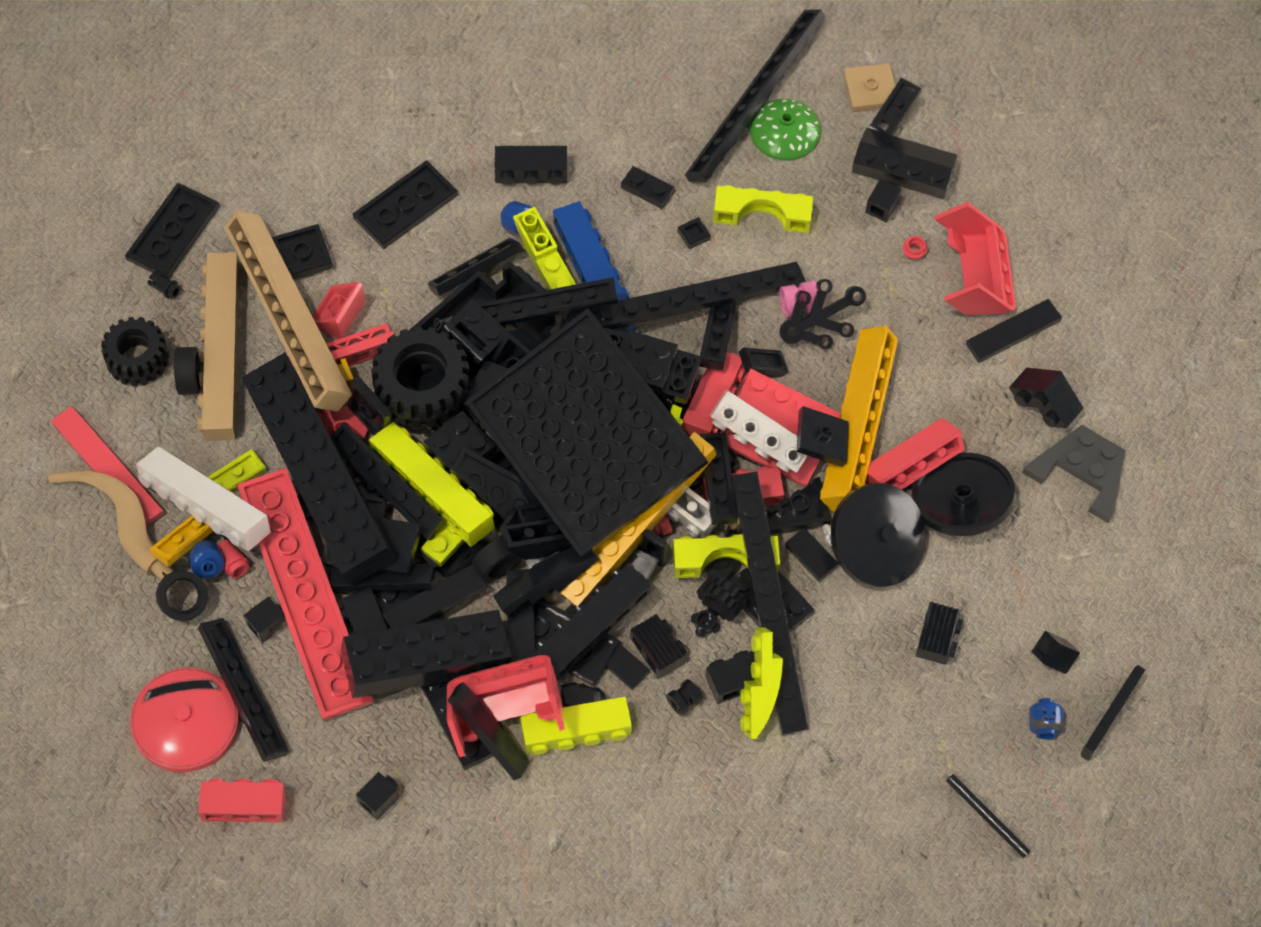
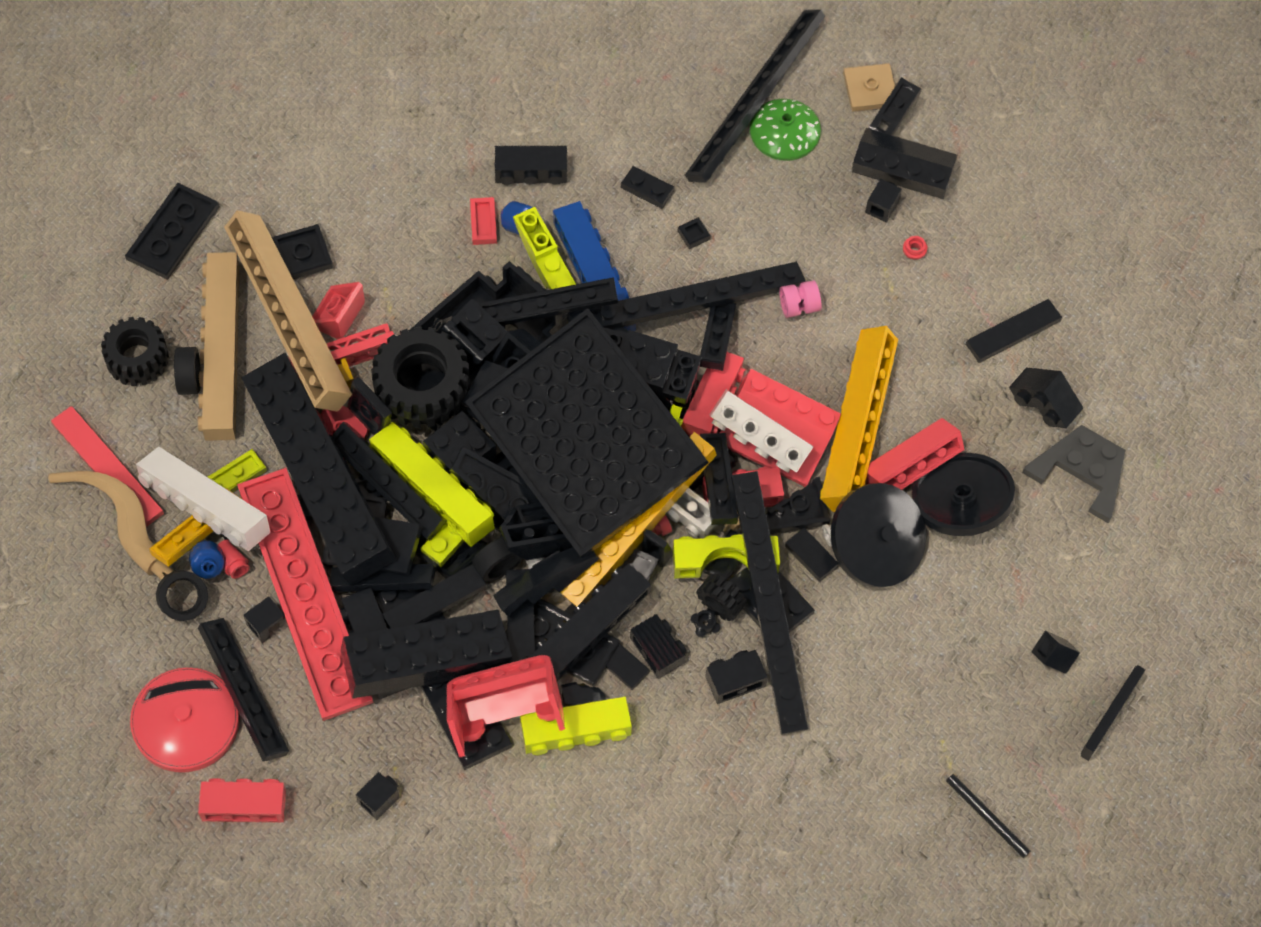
(167, 287): black pin -> none
(405, 204): black tile -> none
(480, 262): black tile -> none
(483, 221): none -> coral tile
(488, 731): black tile -> none
(684, 697): black wheel -> none
(761, 694): neon yellow slope -> none
(763, 361): black tile -> none
(791, 209): neon yellow arch -> none
(818, 315): black plant -> none
(822, 436): black plate -> none
(938, 633): black brick -> none
(983, 262): coral windscreen -> none
(1046, 719): blue head -> none

